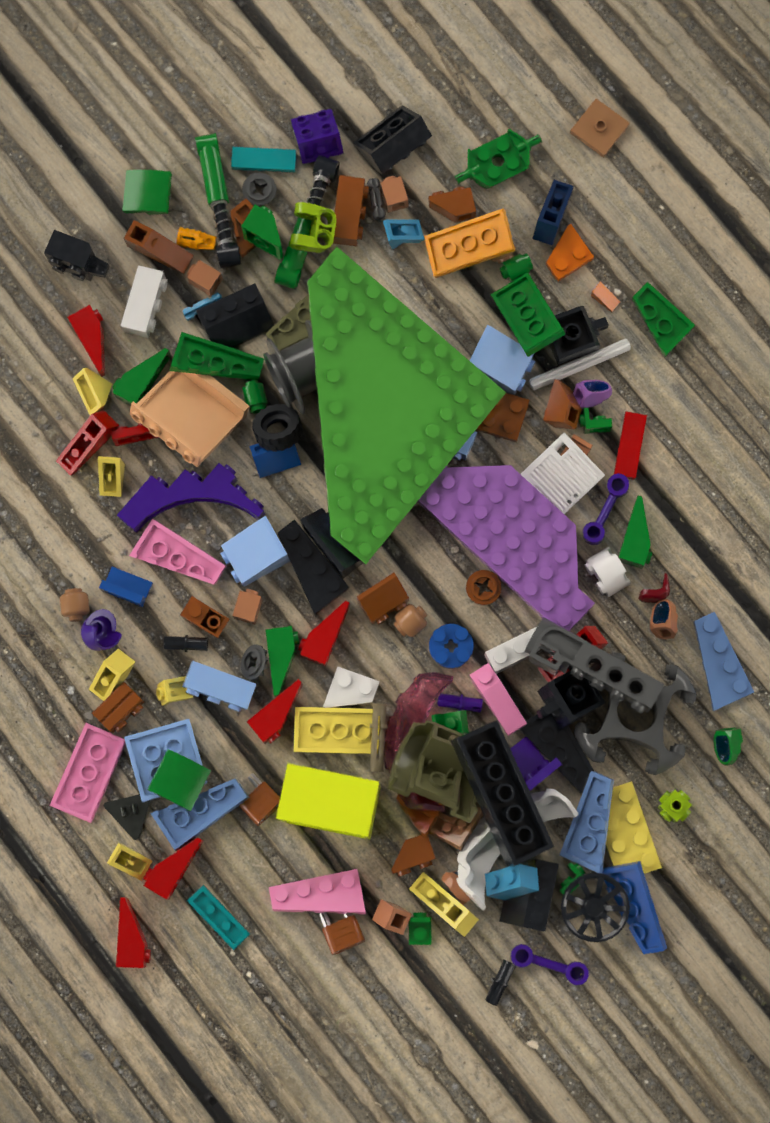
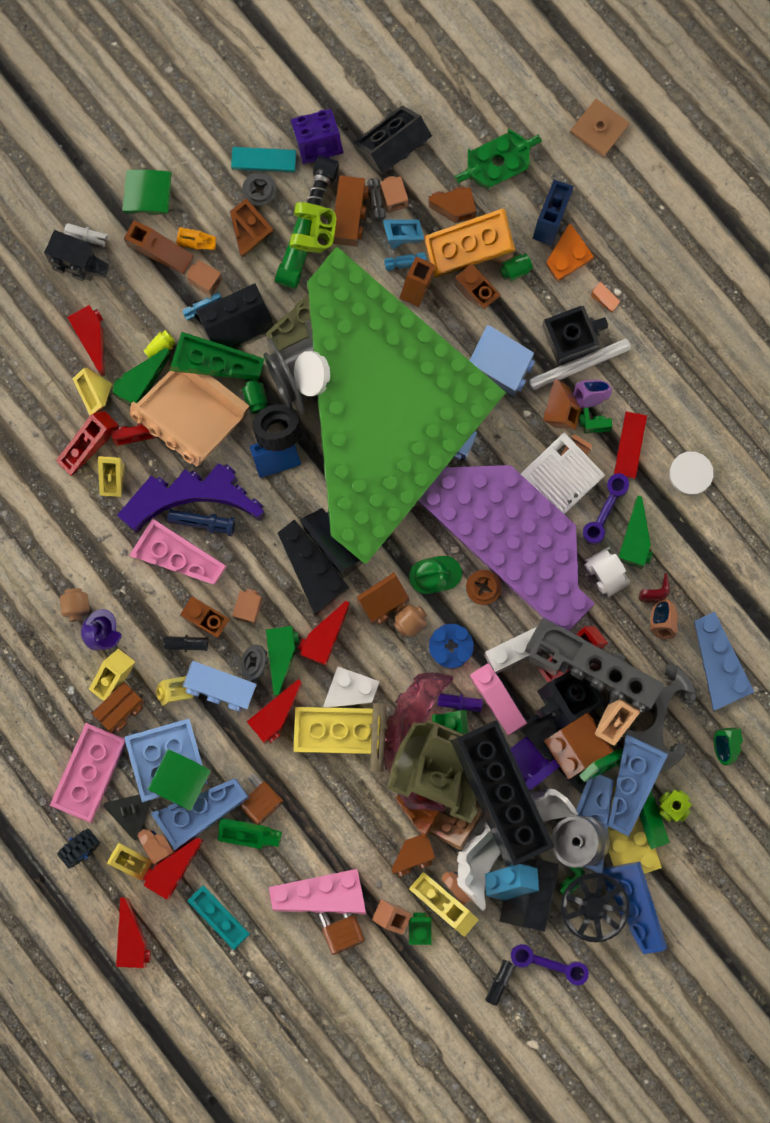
(78, 848): none -> black wheel
(86, 234): none -> white axle
(126, 586): blue panel -> none
(144, 302): white brick -> none
(155, 845): none -> nougat rock
(160, 342): none -> neon yellow cone
(212, 522): none -> dark blue pin
(217, 198): piece -> none
(247, 834): none -> green hinge
(254, 552): light blue slope -> none
(262, 231): green slope -> none
(311, 373): none -> white tile
(328, 801): neon yellow piece -> none
(402, 261): none -> dark azure axle
(417, 281): none -> dark orange slope
(435, 574): none -> green piece
(476, 287): none -> dark orange slope
(506, 418): dark orange plate -> none
(528, 314): green tile -> none
(577, 746): none -> dark orange slope
(580, 841): none -> flat silver wheel
(602, 765): none -> green tile
(616, 721): none -> light nougat slope
(636, 777): none -> medium blue wing
(653, 823): none -> green tile
(662, 318): green wing -> none
(691, 473): none -> white tile

